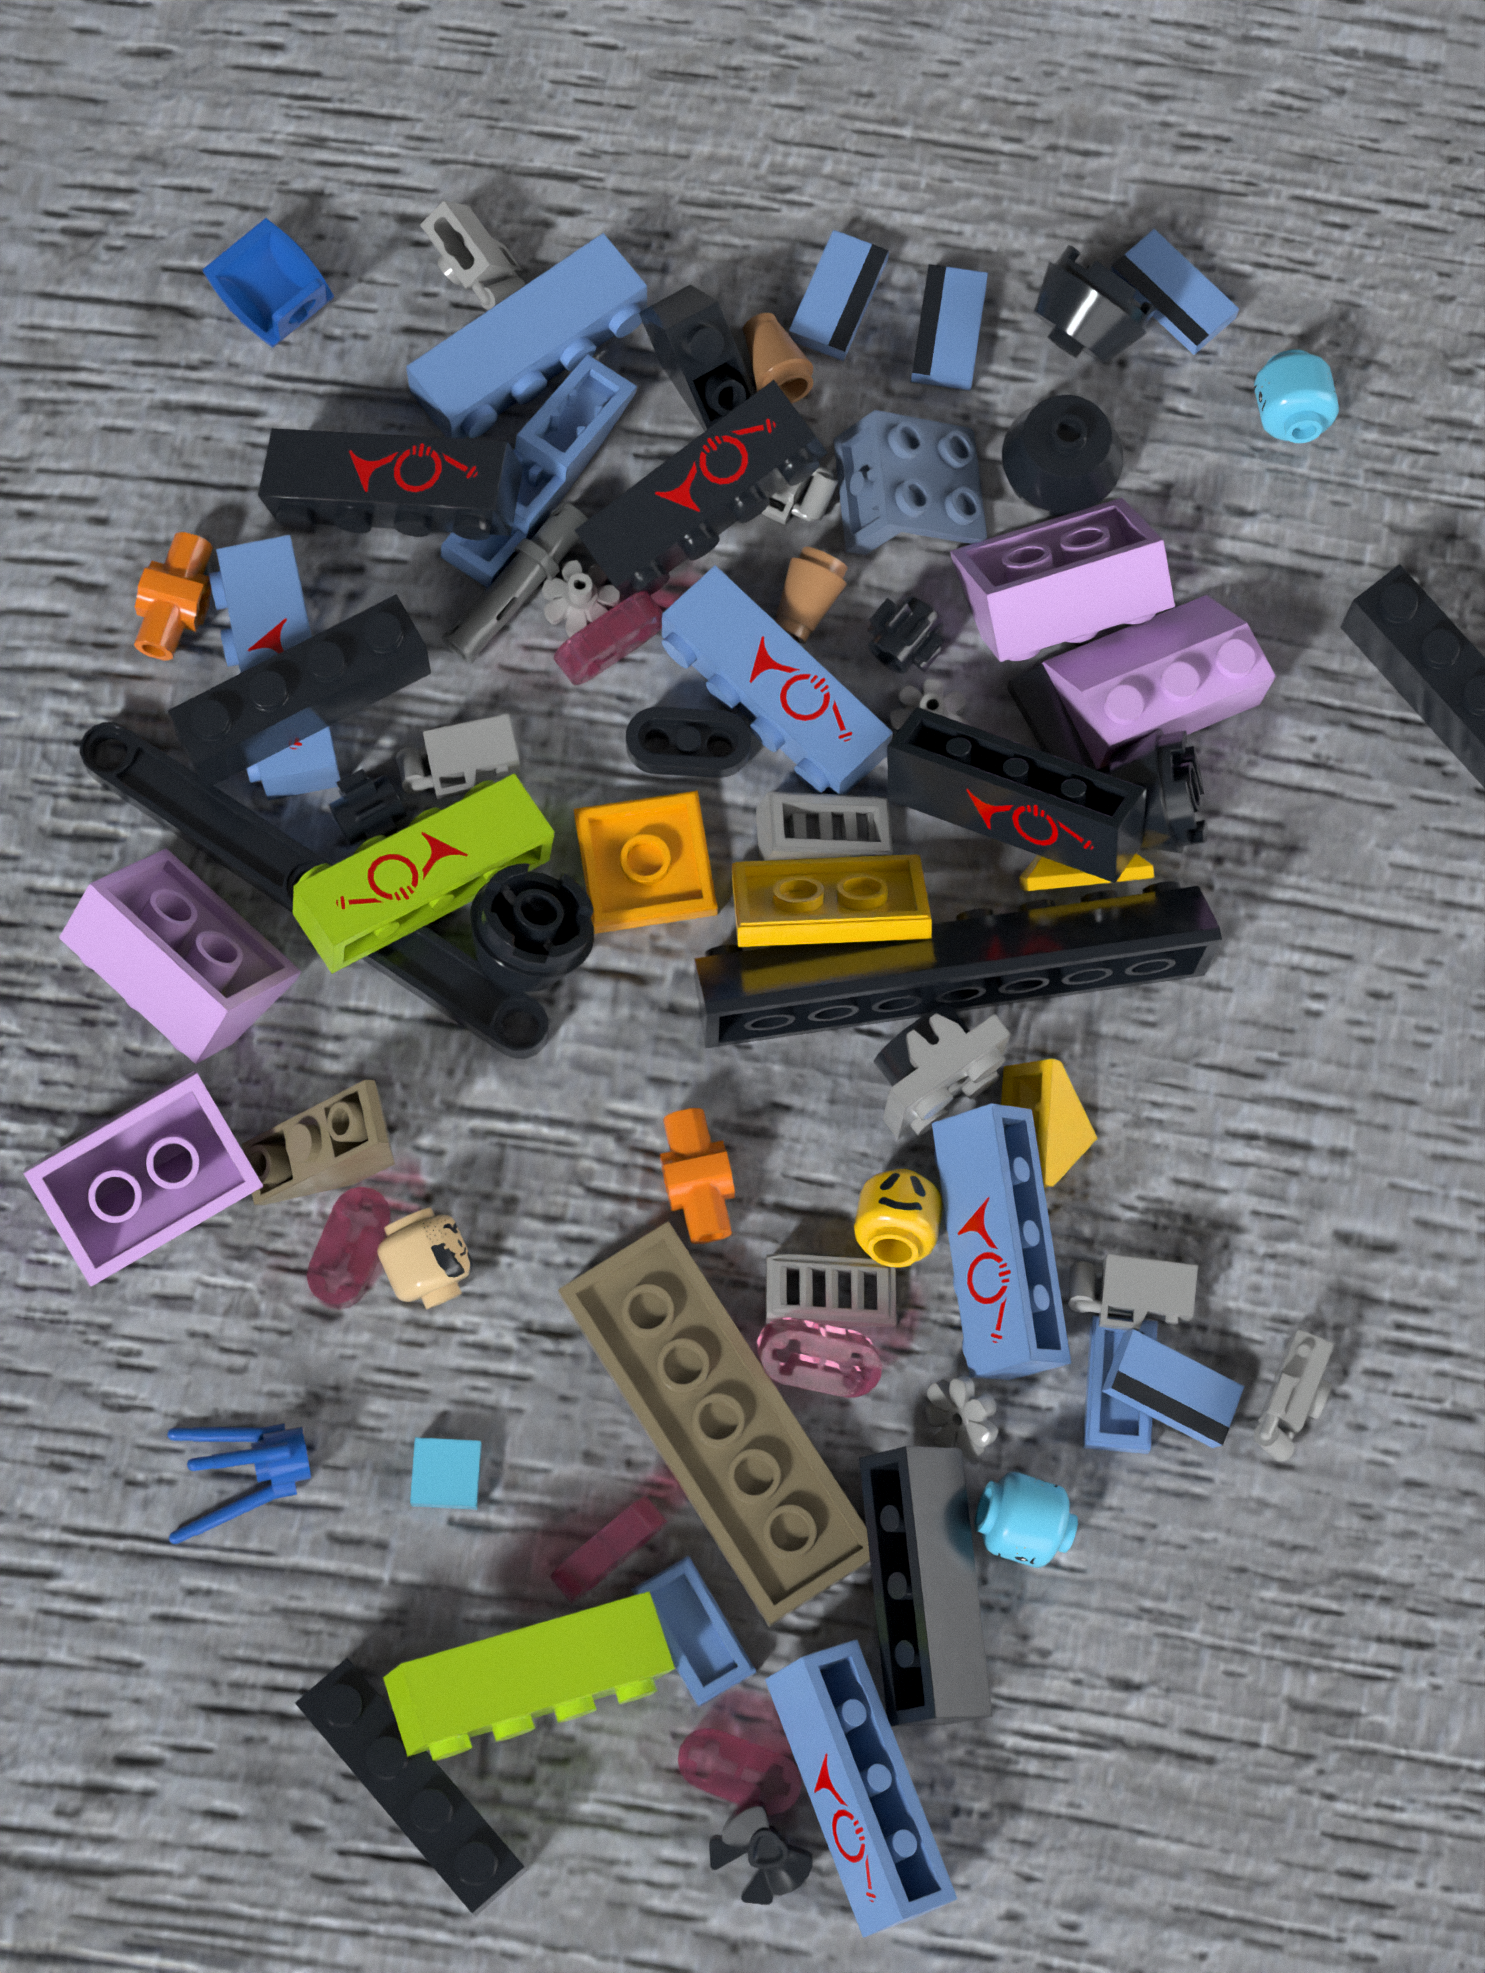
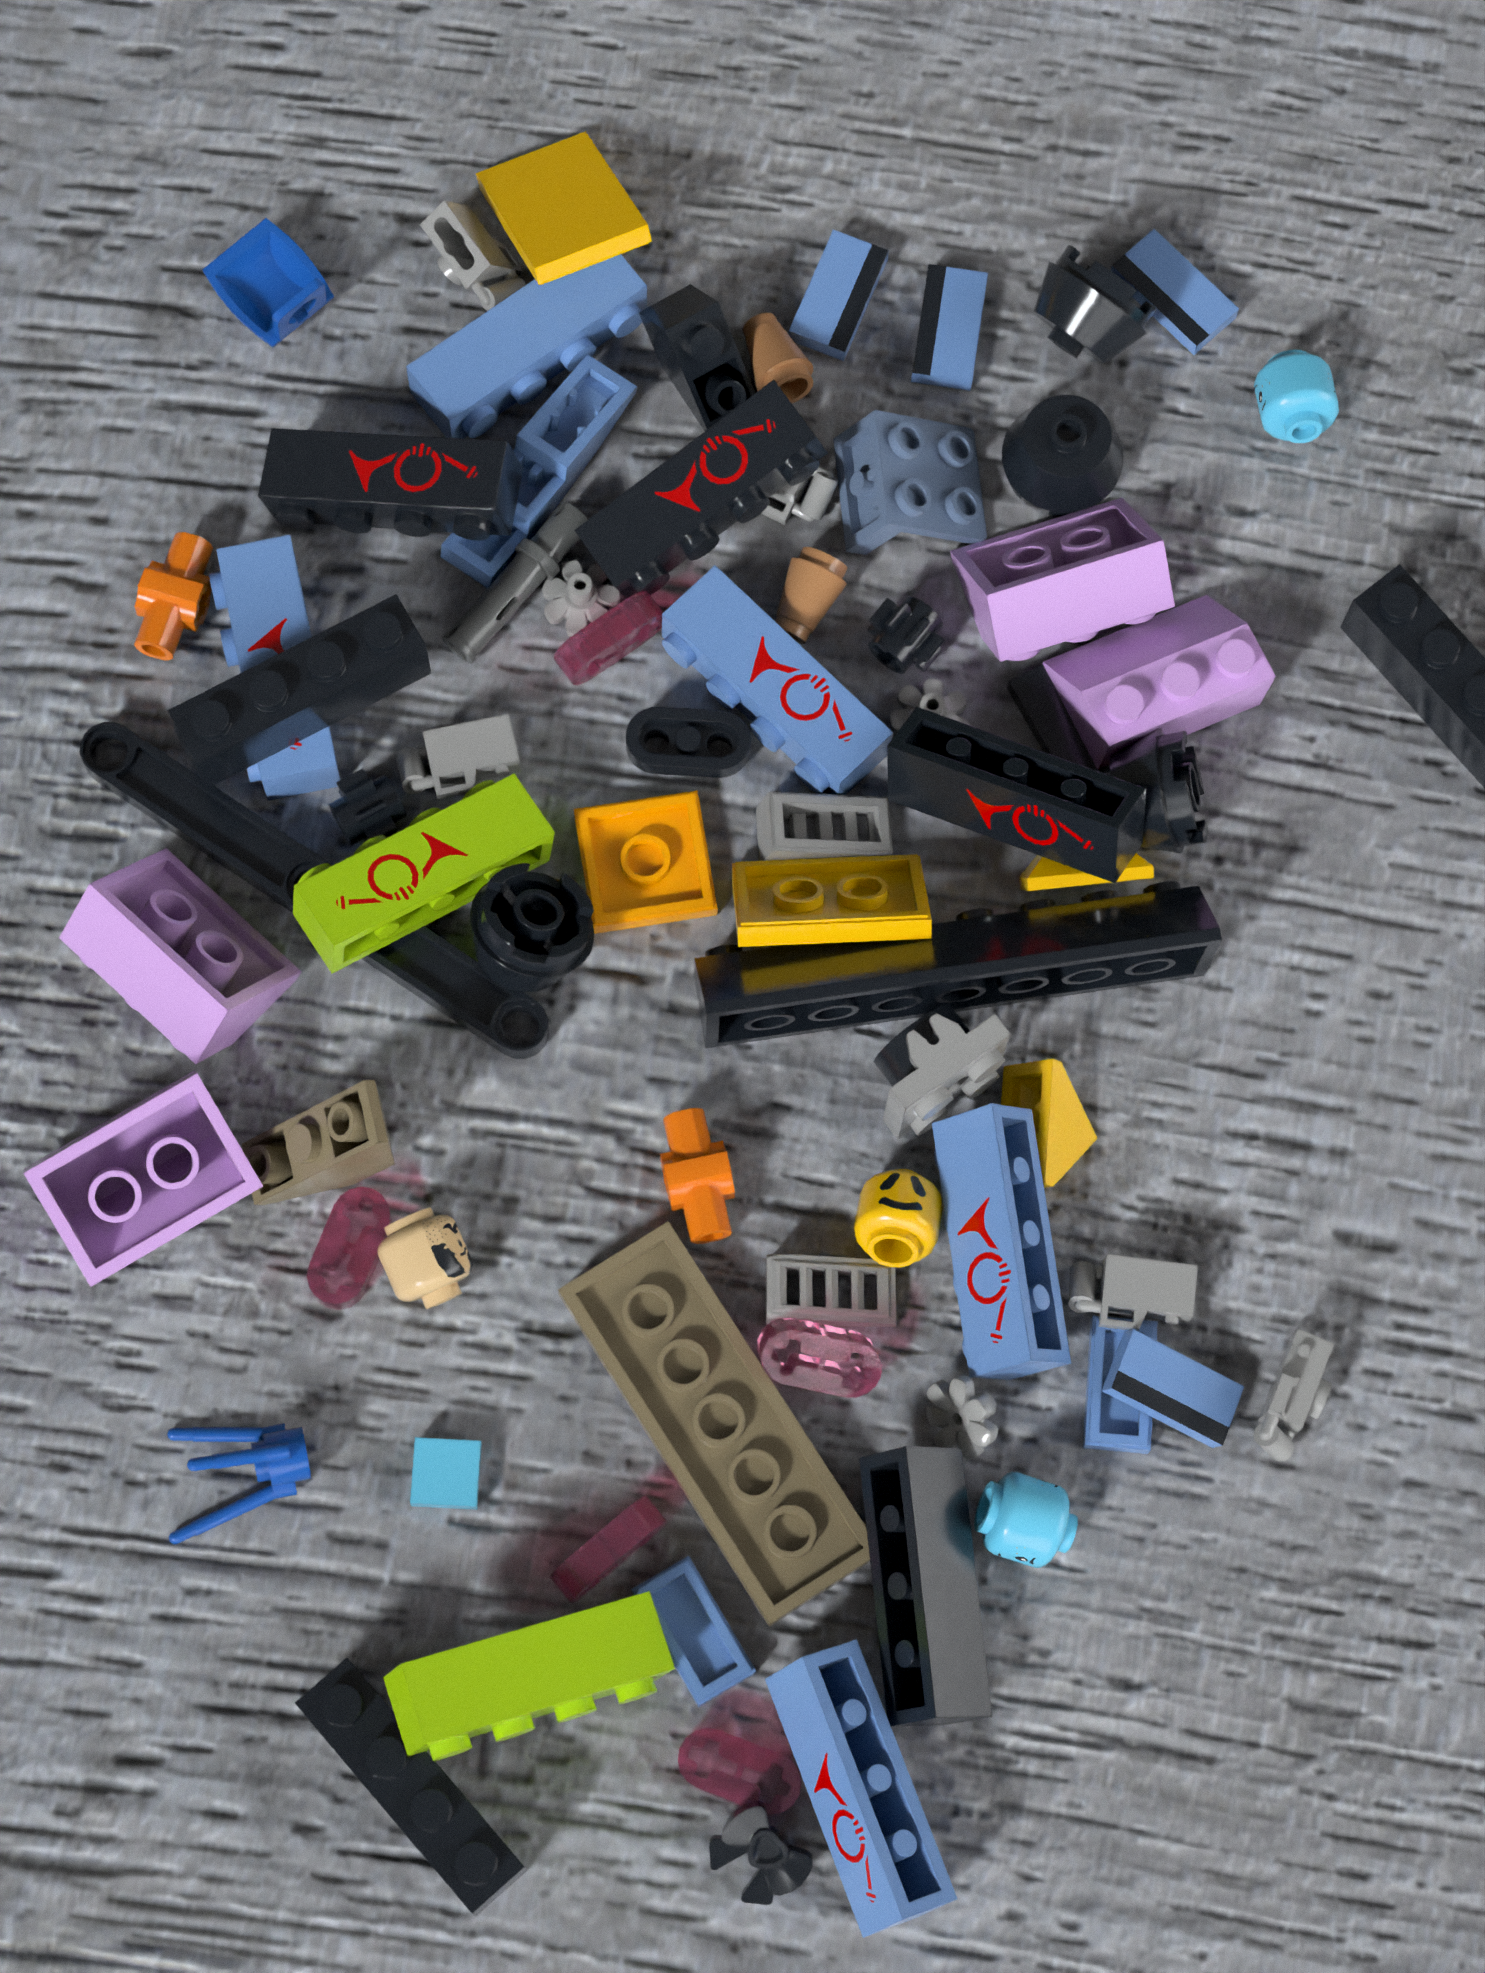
(563, 208): none -> yellow tile

